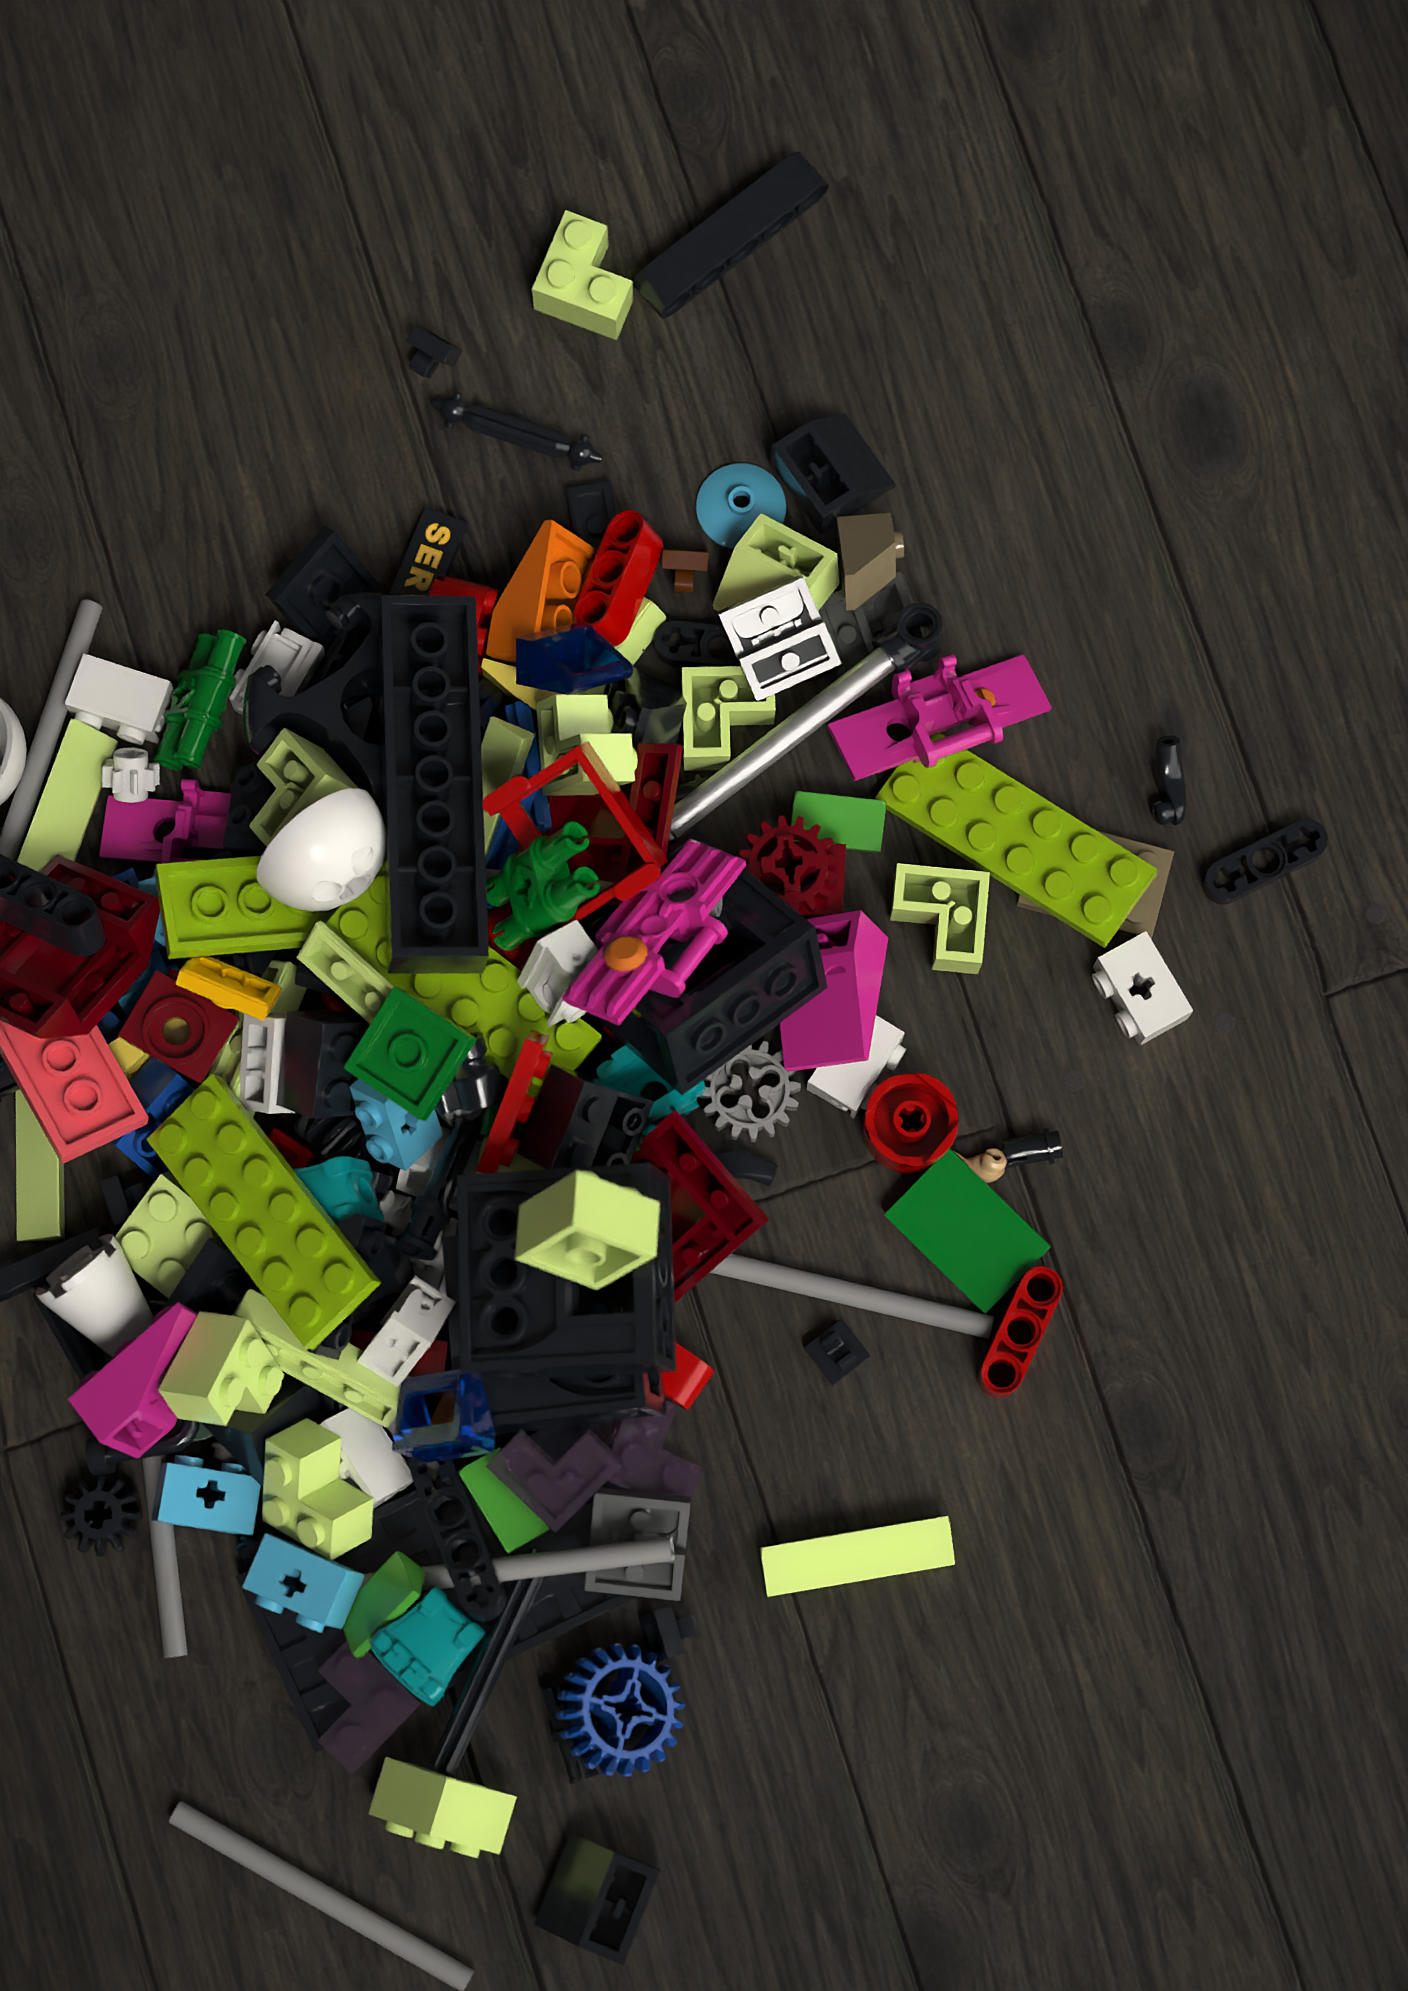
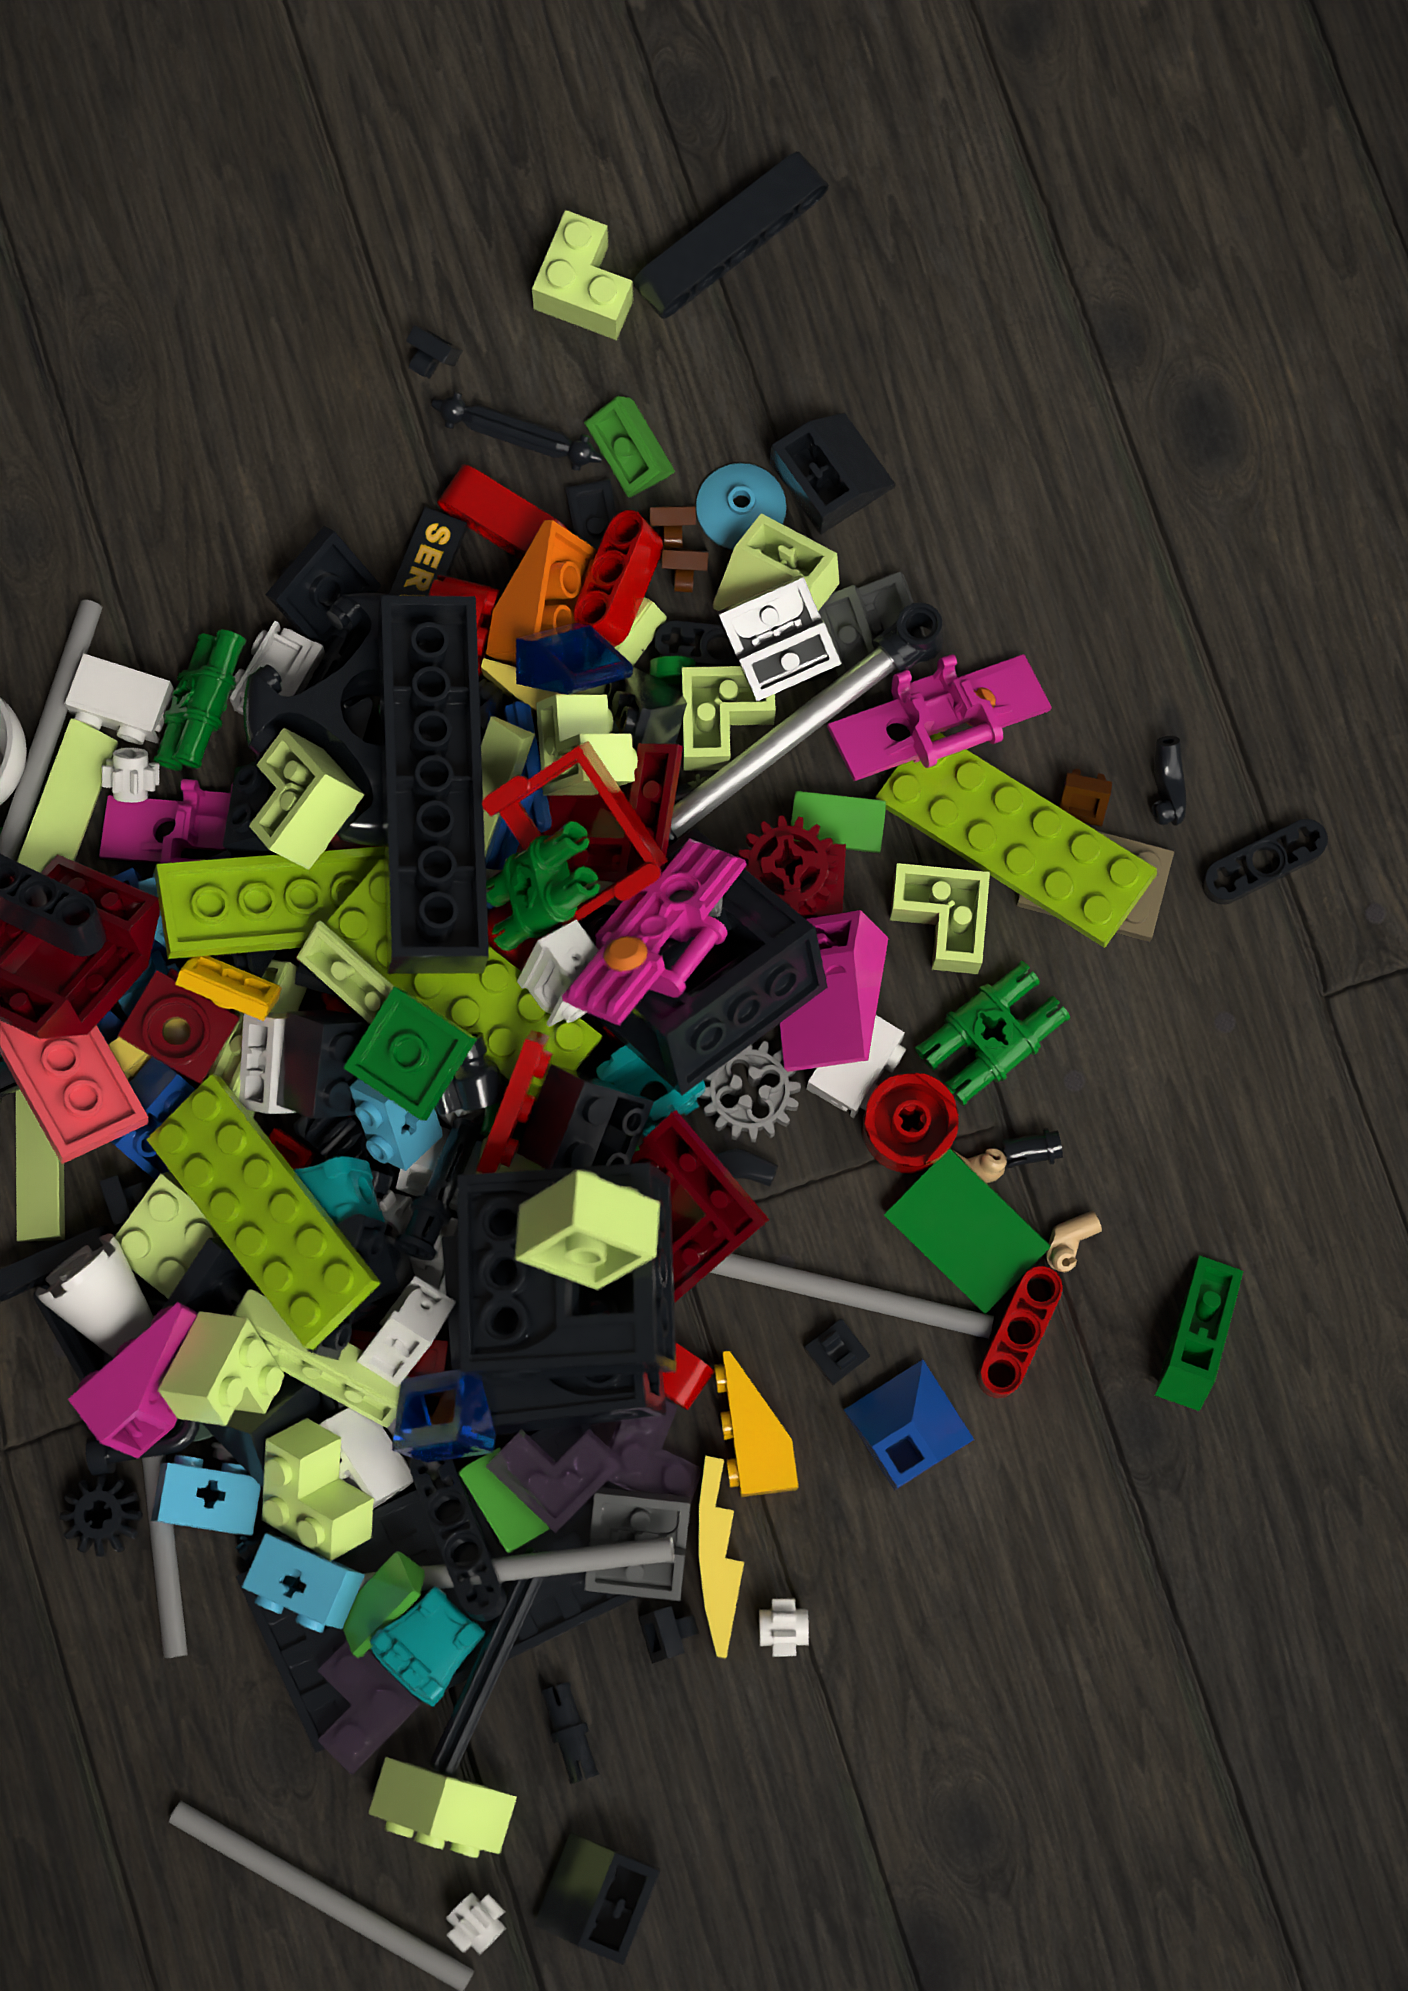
(325, 853): white piece -> none
(475, 1923): none -> white gear
(493, 511): none -> red beam
(614, 1729): blue gear -> none
(629, 445): none -> bright green slope
(670, 668): none -> green tile
(672, 519): none -> reddish brown tile
(718, 1574): none -> light yellow slope
(761, 1445): none -> yellow slope
(783, 1627): none -> white gear
(857, 1556): yellowish green slope -> none
(867, 555): dark tan slope -> none
(908, 1425): none -> blue slope
(992, 1056): none -> green pin
(1066, 1239): none -> tan arm
(1086, 797): none -> reddish brown tile
(1142, 964): white brick -> none
(1199, 1334): none -> green slope

